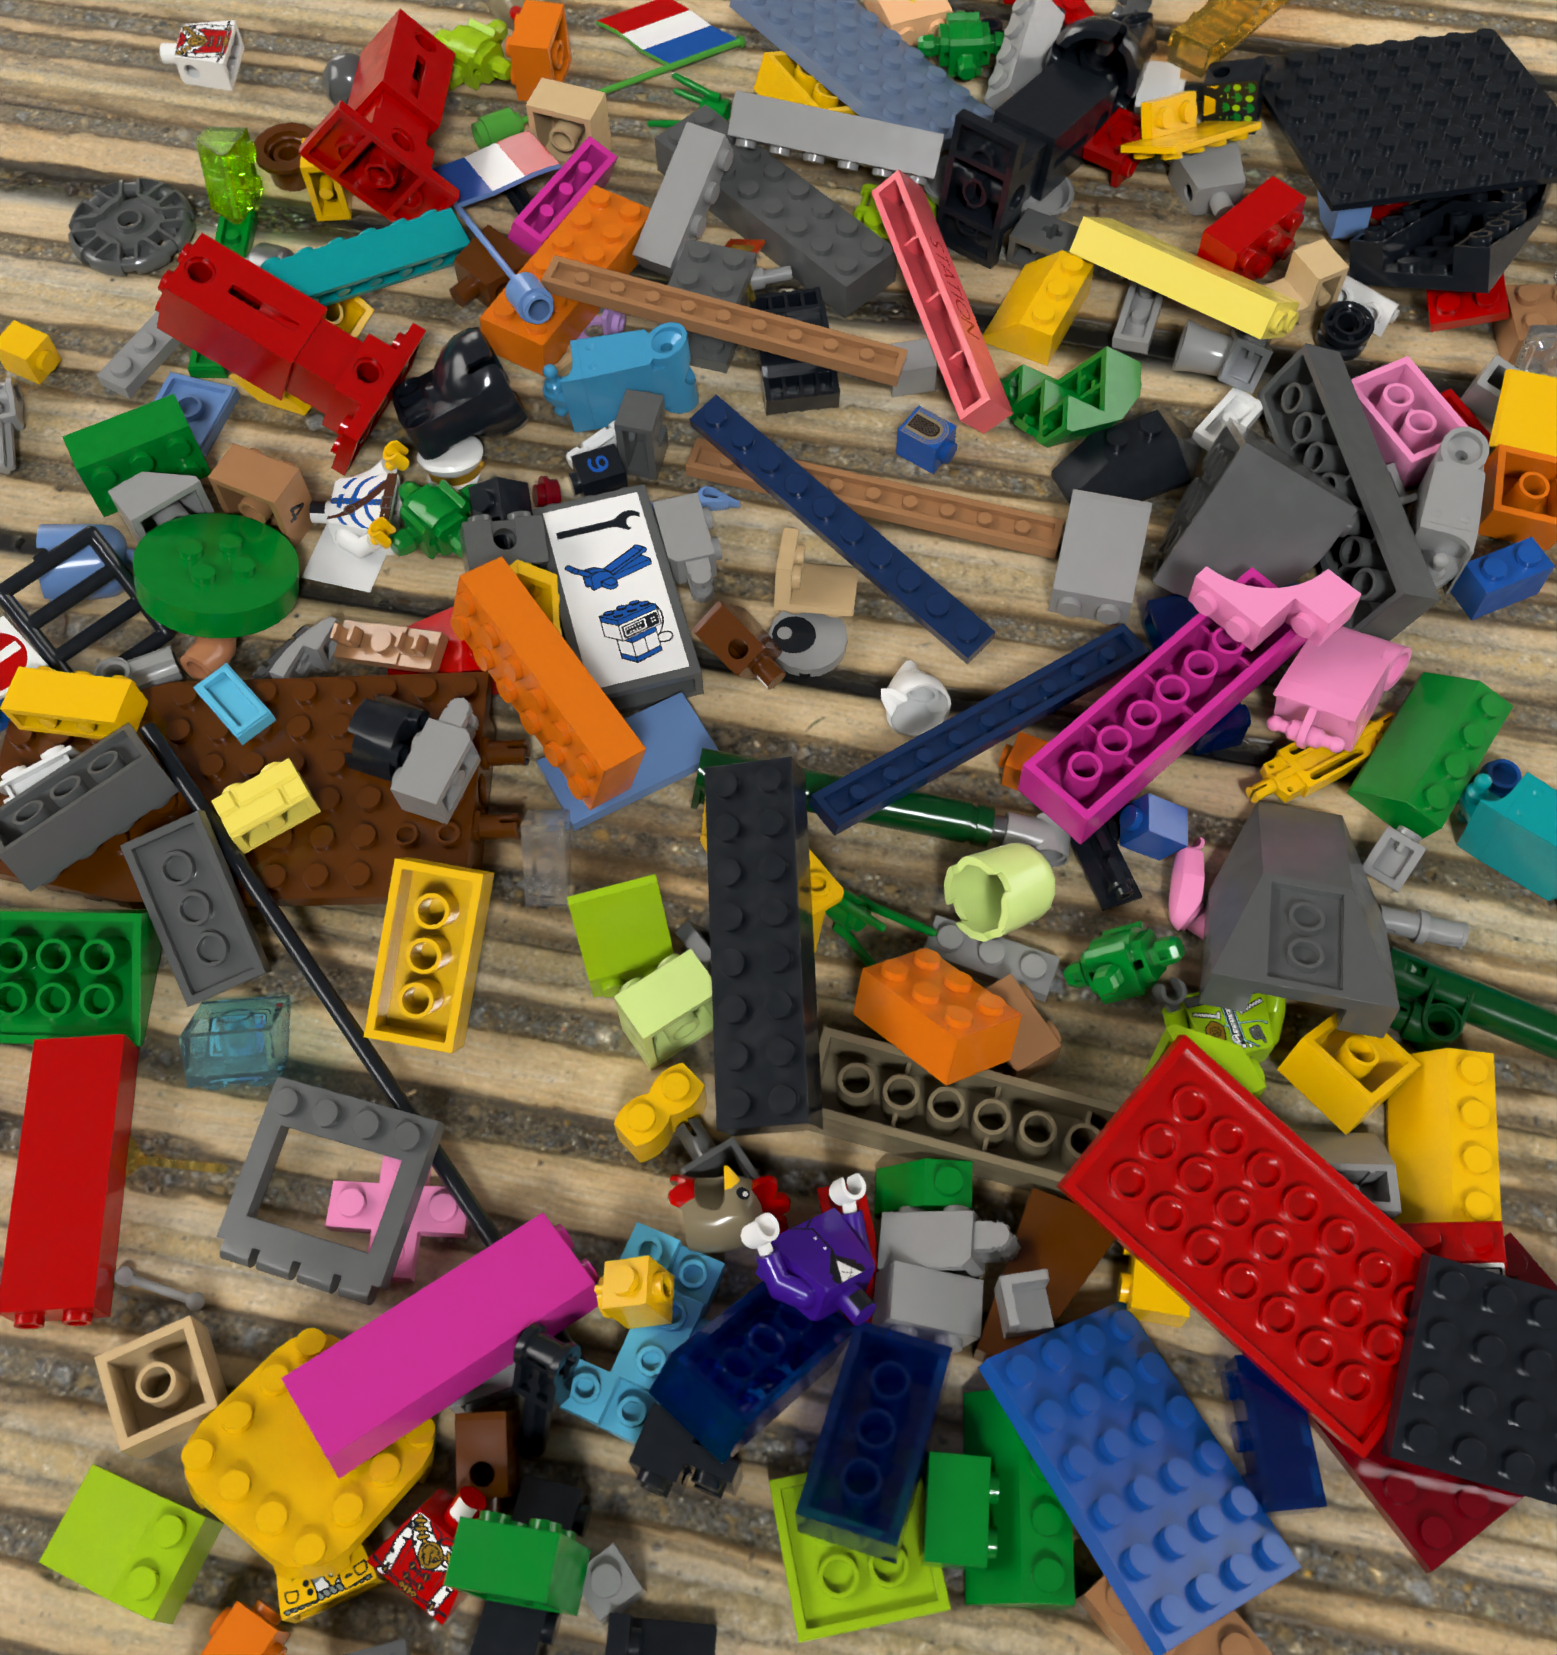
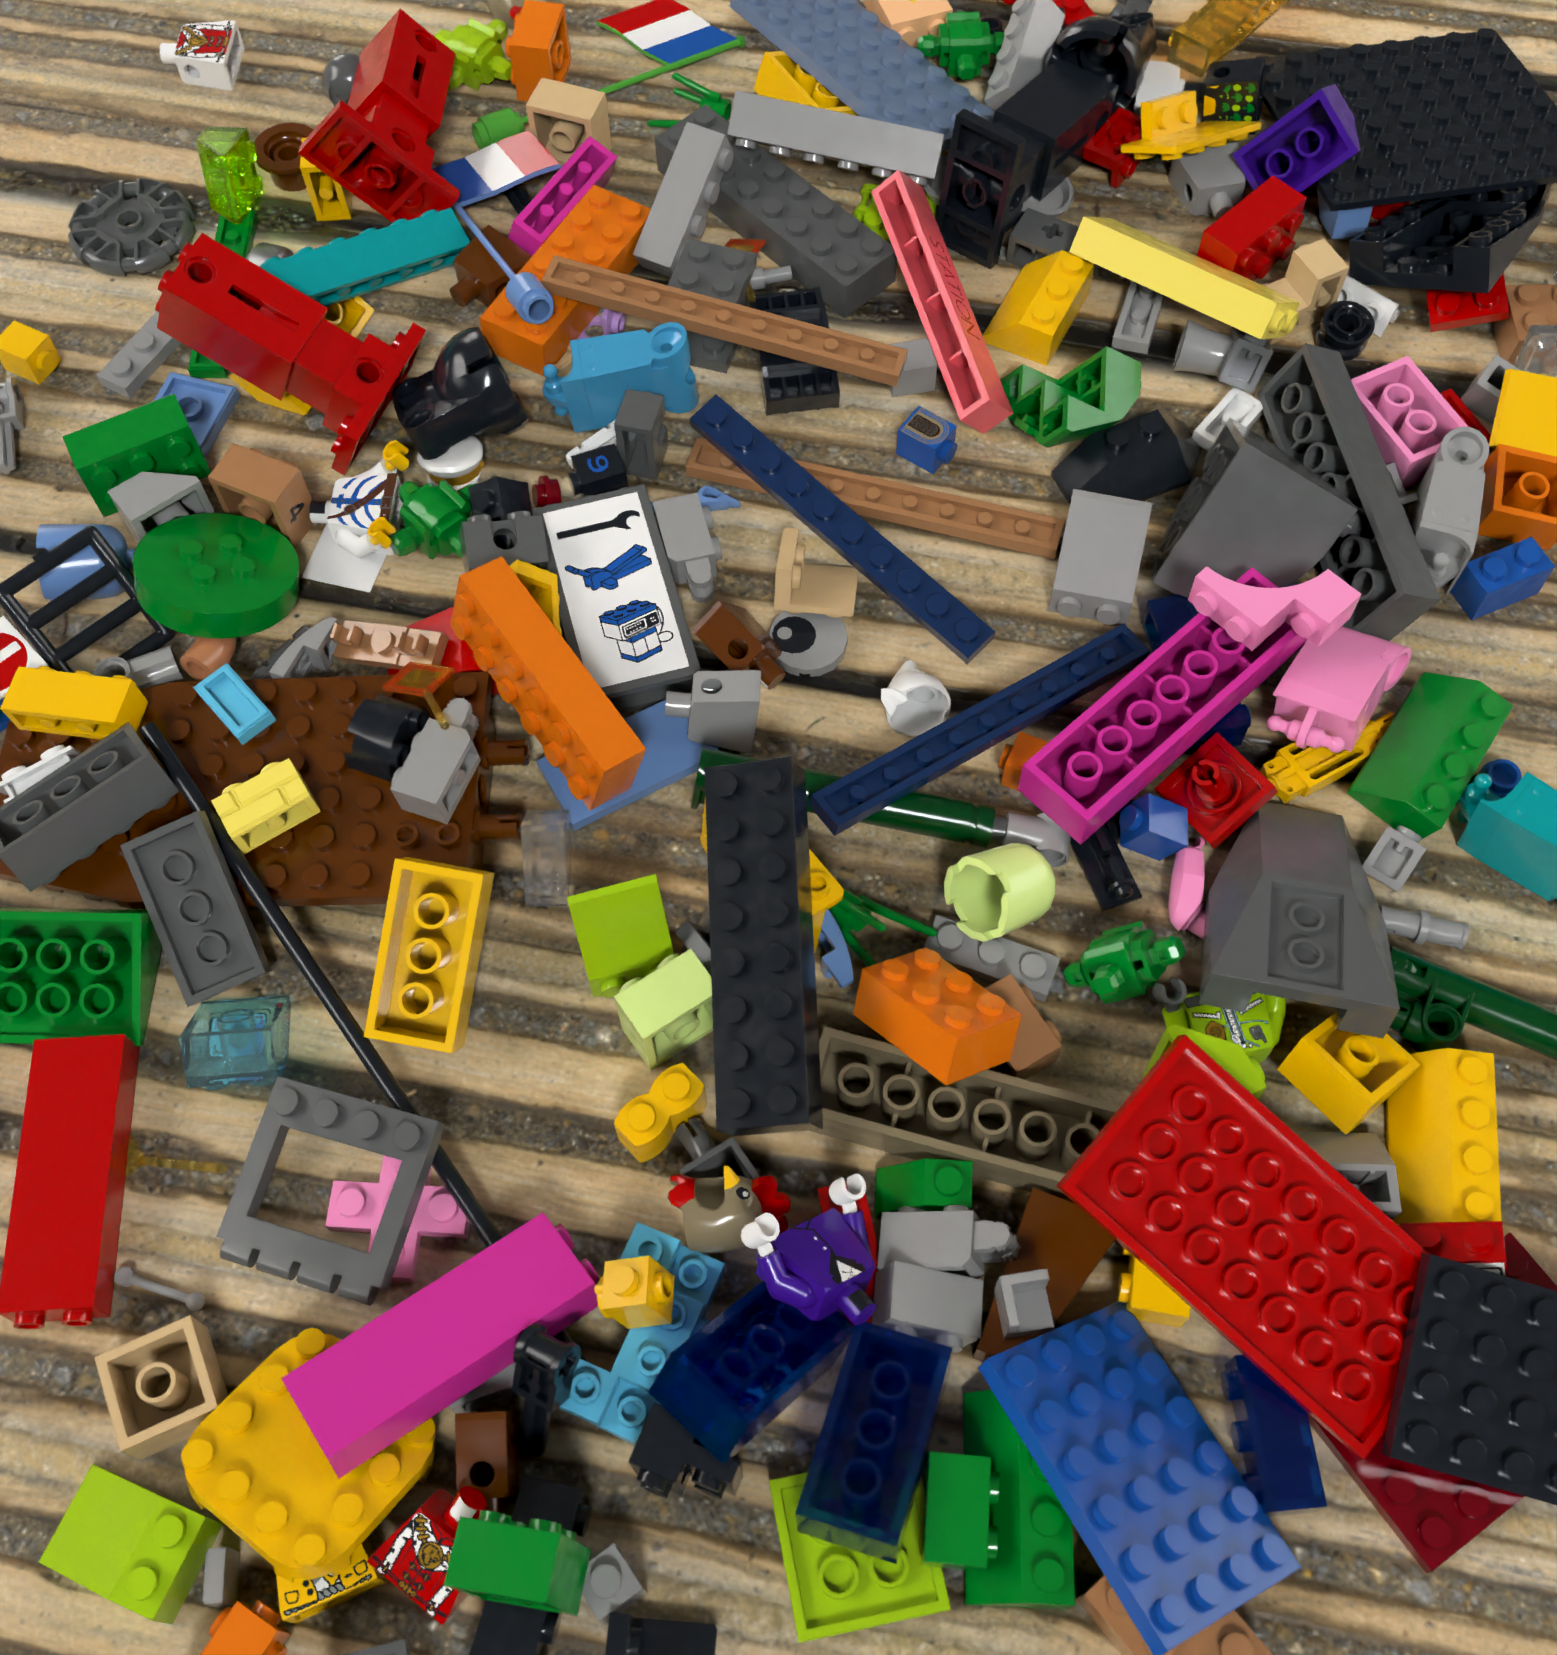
(221, 1577): none -> light grey tile
(421, 680): none -> clear yellow piece
(719, 708): none -> light grey torso
(837, 960): none -> medium blue slope
(1217, 790): none -> red plate
(1302, 143): none -> dark purple slope

